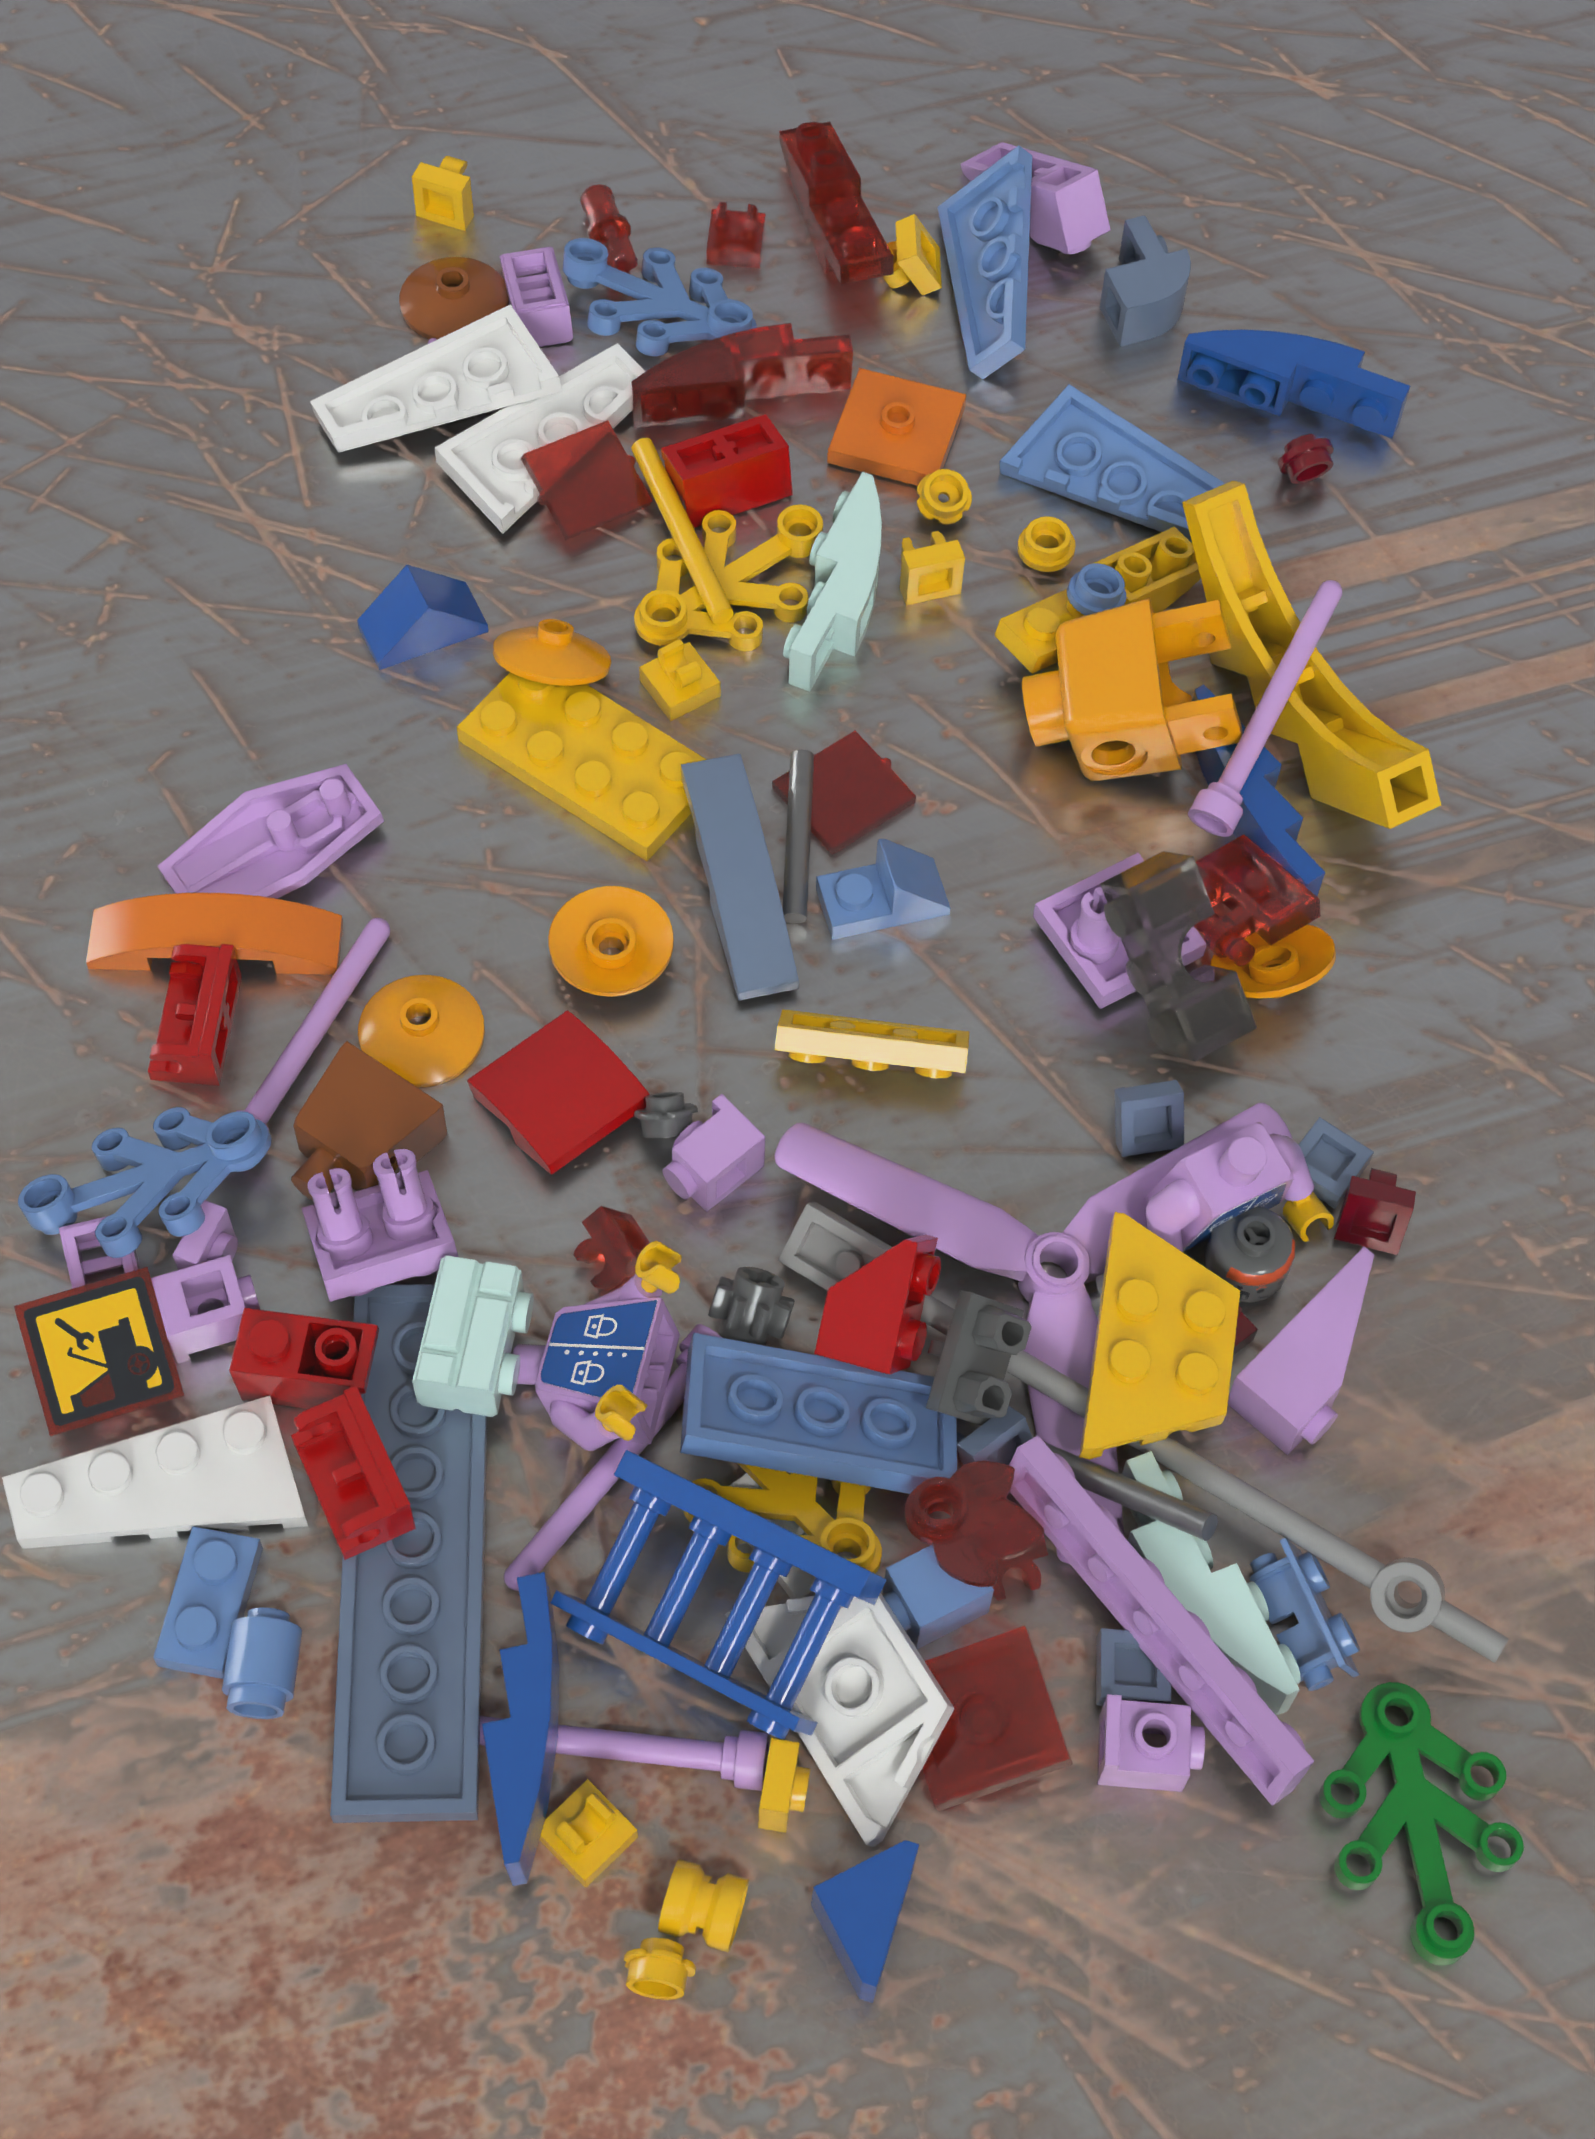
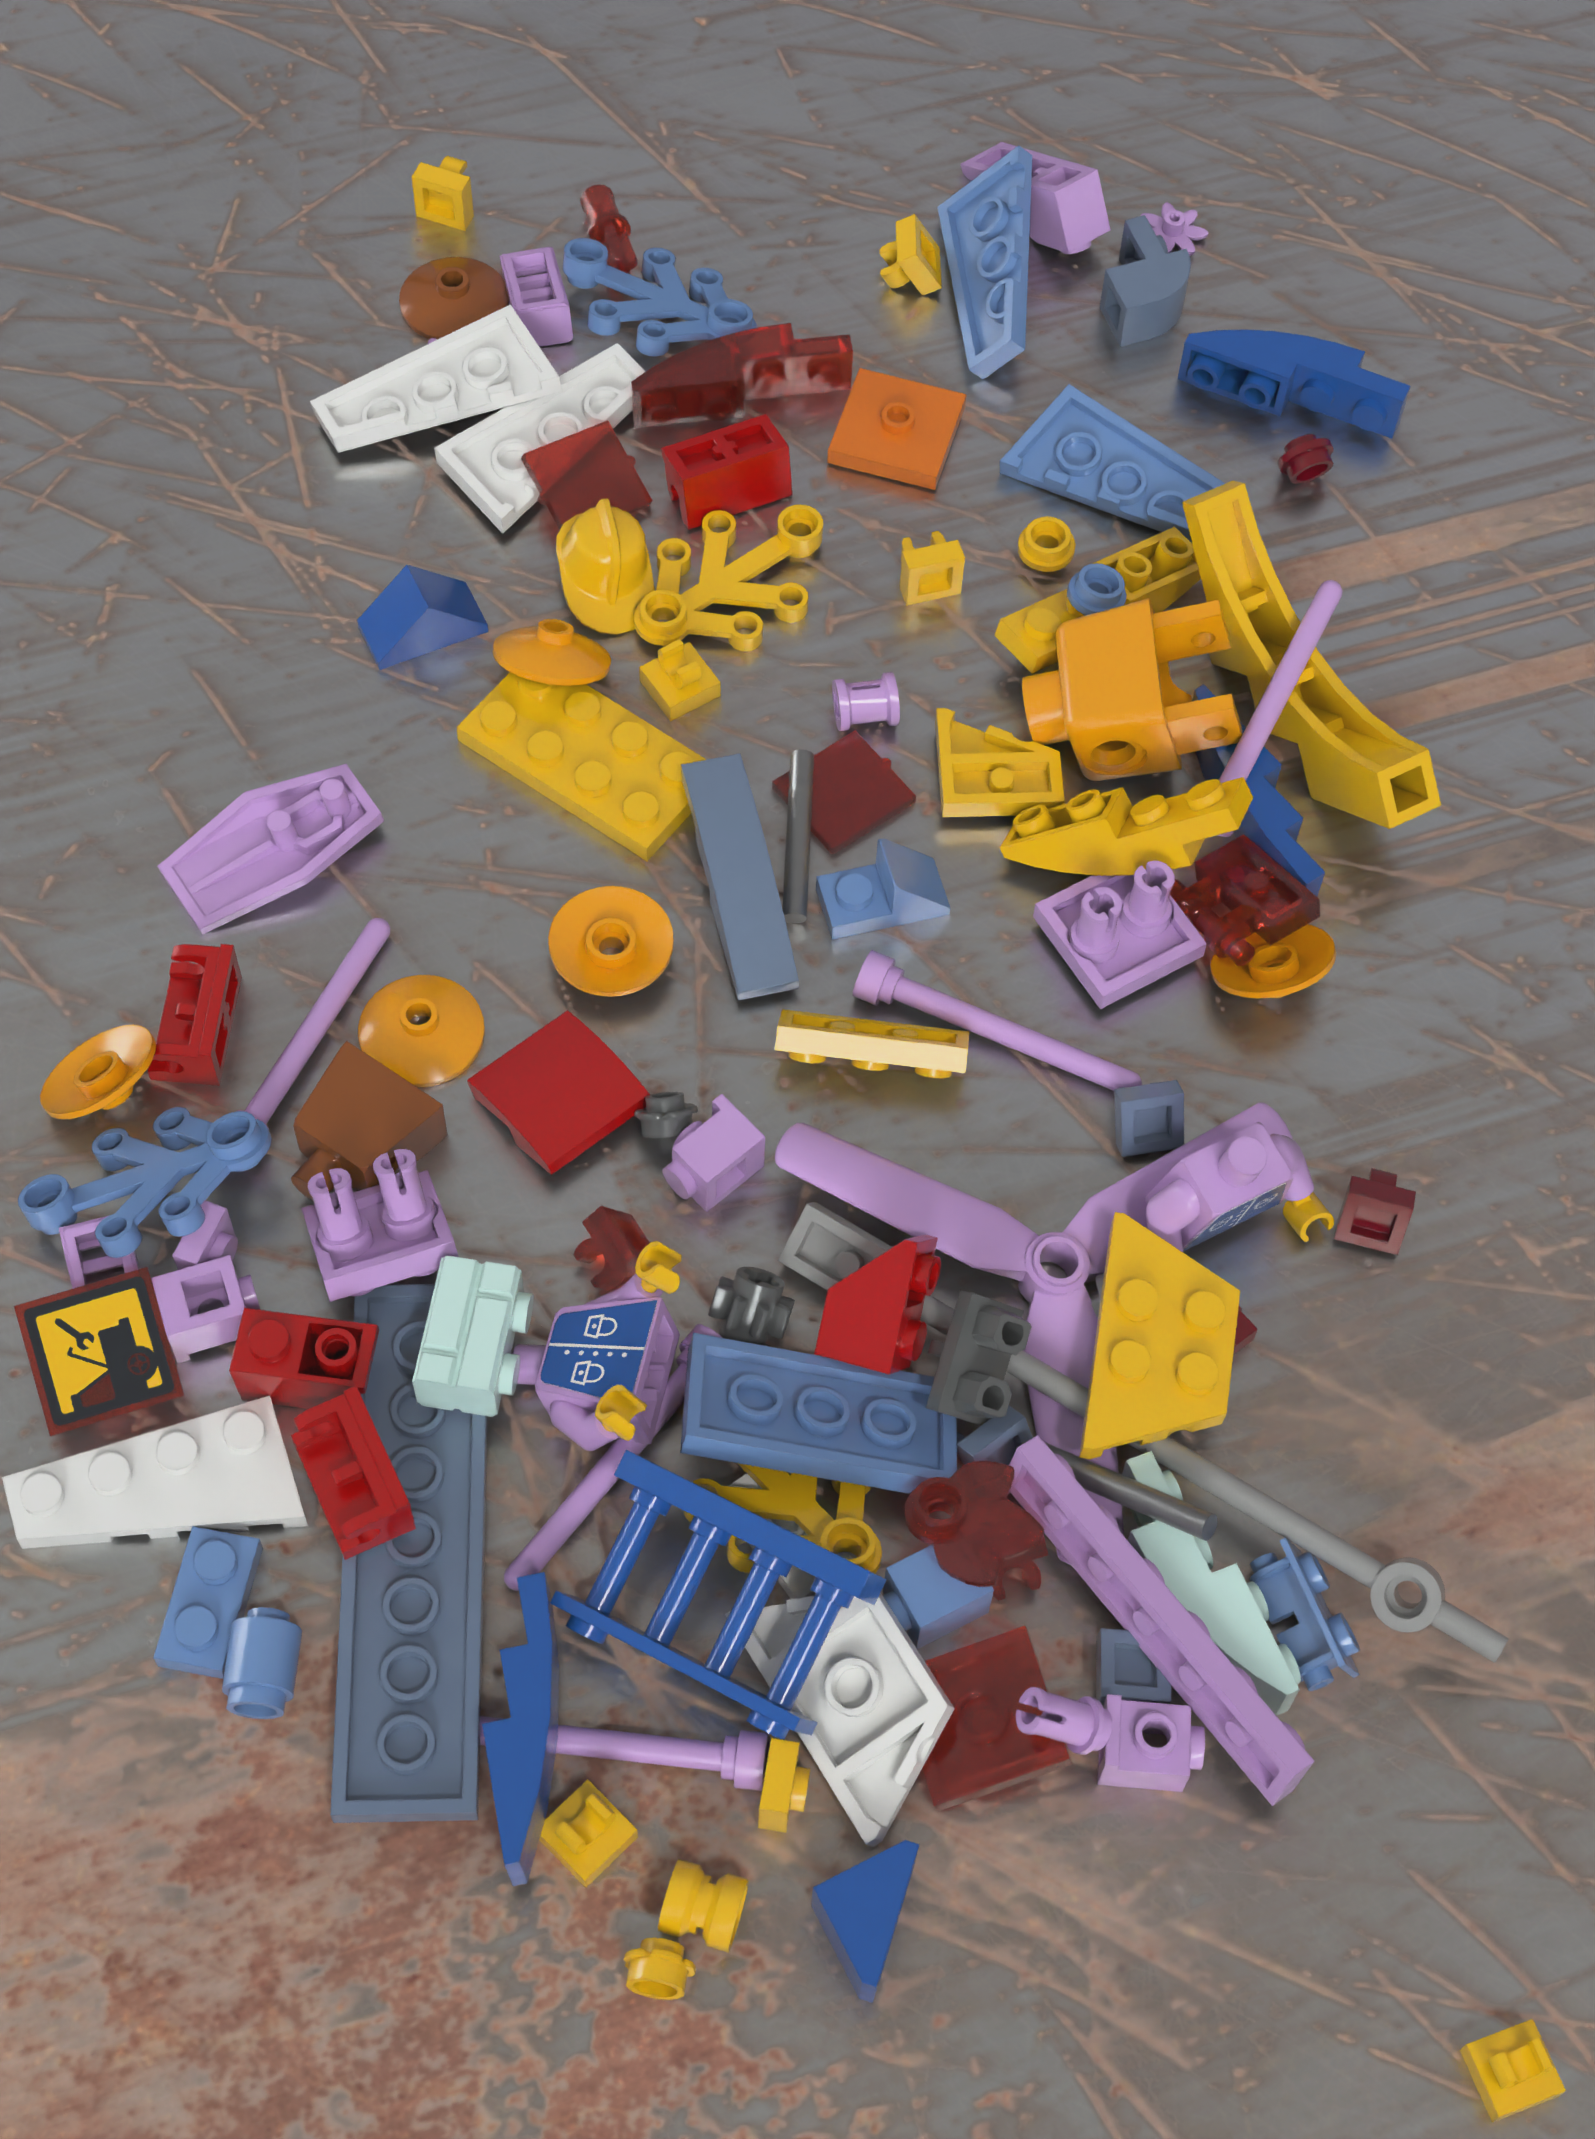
(98, 1072): none -> light orange dish
(259, 927): orange slope -> none
(604, 567): none -> yellow piece
(682, 531): yellow bar -> none
(736, 237): clear red tile -> none
(832, 204): clear red slope -> none
(844, 585): light aqua slope -> none
(866, 701): none -> lavender bush
(885, 982): none -> lavender piece
(948, 483): yellow plate -> none
(993, 771): none -> yellow wing
(1078, 1723): none -> lavender pin
(1112, 838): none -> yellow slope
(1152, 913): clear smoke arch -> none
(1177, 228): none -> lavender plant
(1252, 1253): dark grey head -> none
(1298, 1375): lavender slope -> none
(1333, 1160): sand blue plate -> none
(1418, 1807): green plant -> none
(1512, 2070): none -> yellow tile

